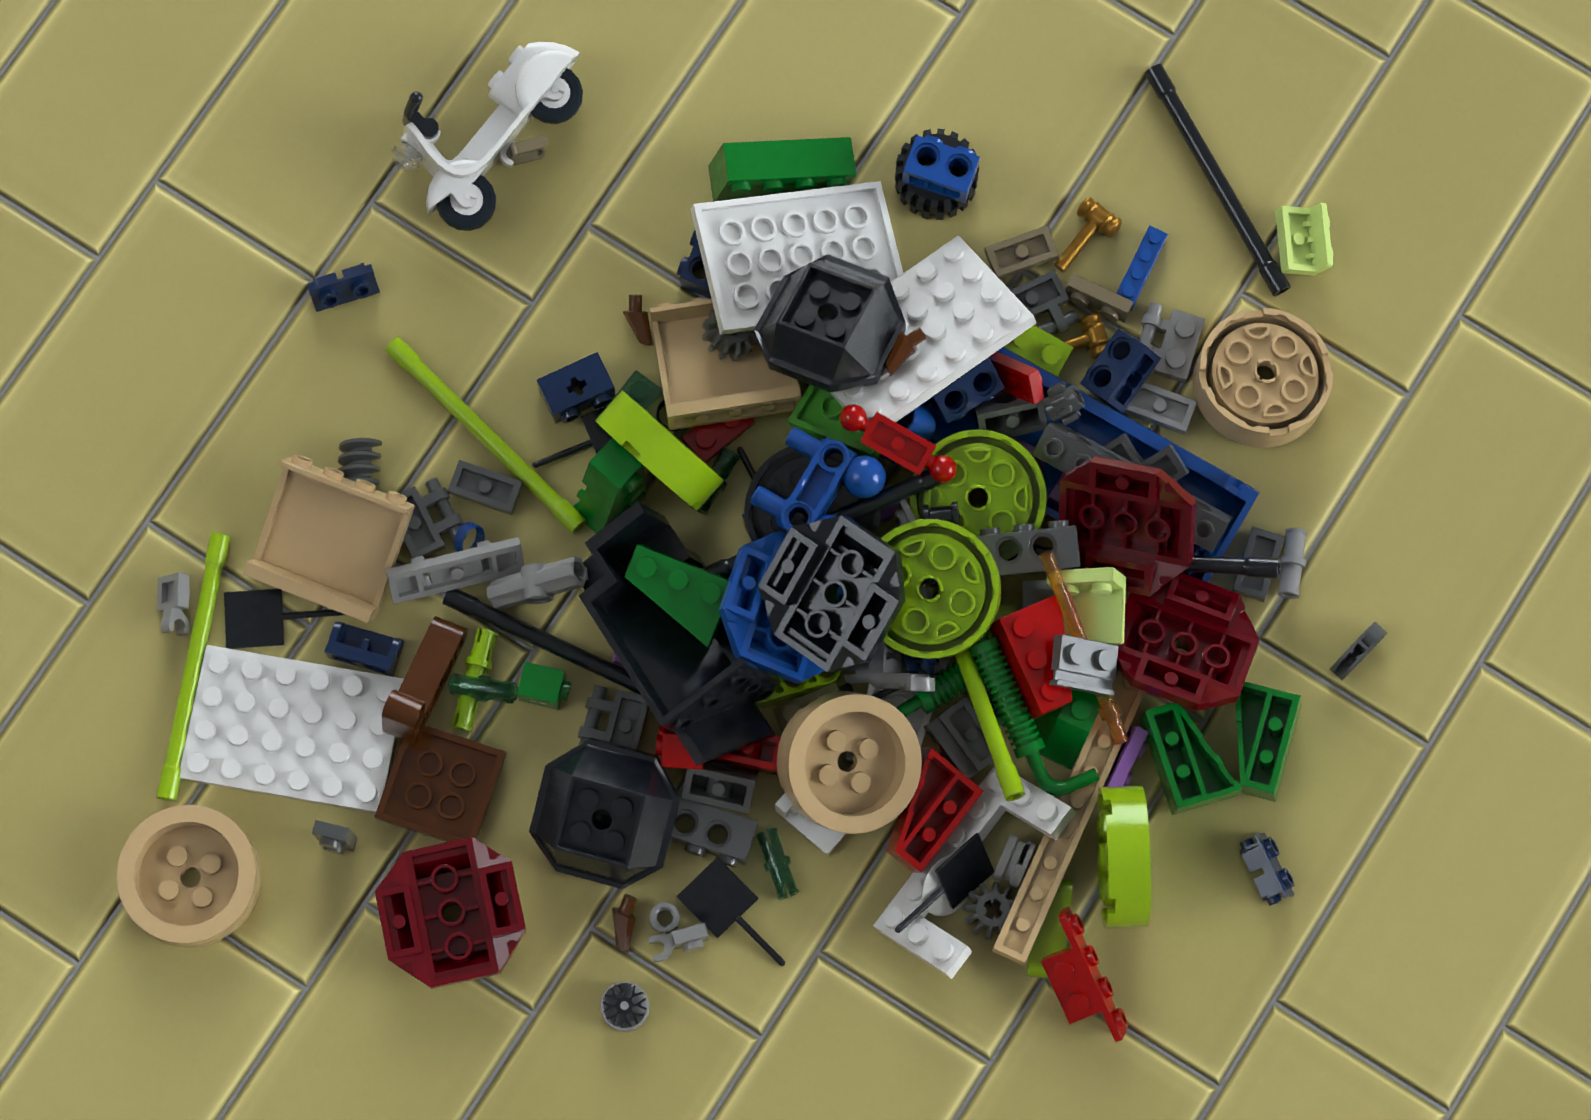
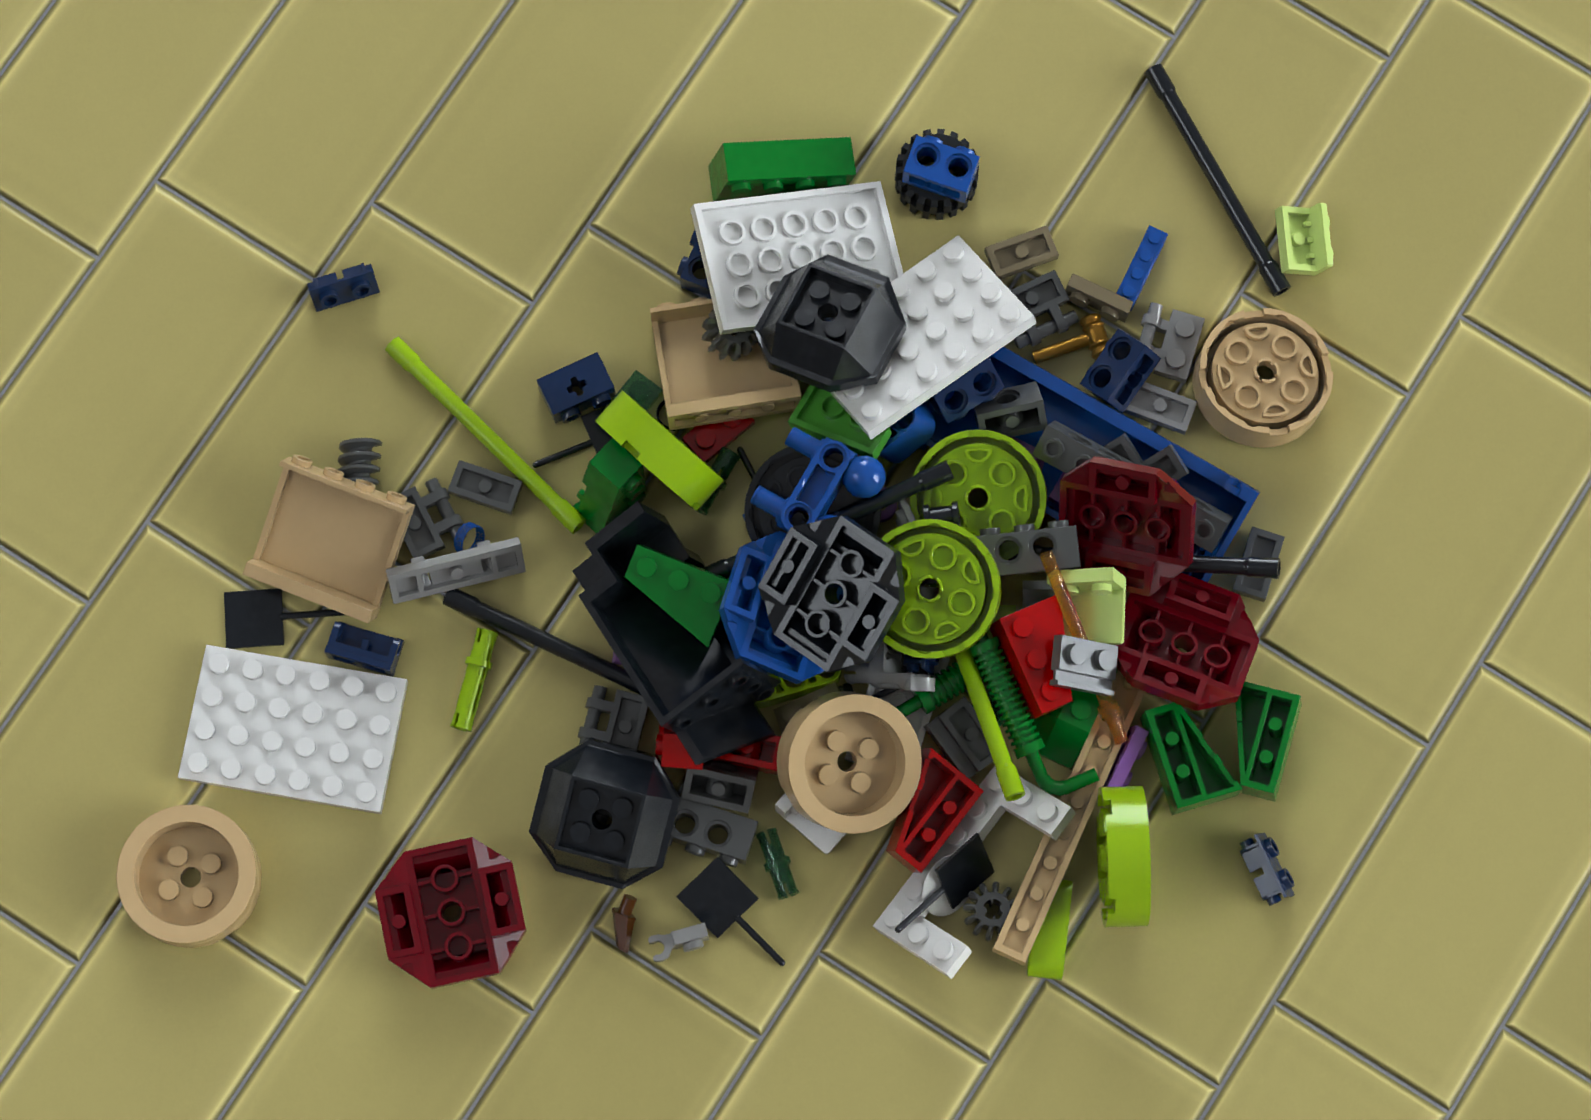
(171, 600): light grey plate -> none
(214, 563): lime piece -> none
(334, 837): dark grey plate -> none
(411, 706): reddish brown beam -> none
(441, 785): reddish brown plate -> none
(483, 688): clear green pin -> none
(533, 85): white piece -> none
(537, 583): light grey piece -> none
(543, 686): green brick -> none
(624, 1006): light grey wheel -> none
(638, 319): reddish brown bar -> none
(664, 907): light grey axle -> none
(898, 443): red plate -> none
(903, 349): reddish brown bar -> none
(1008, 865): light grey wheel -> none
(1018, 378): red plate -> none
(1041, 349): lime plate -> none
(1063, 403): dark grey gear -> none
(1078, 981): red bracket -> none
(1097, 219): pearl gold piece -> none
(1292, 563): light grey pin -> none
(1358, 650): dark grey piece -> none

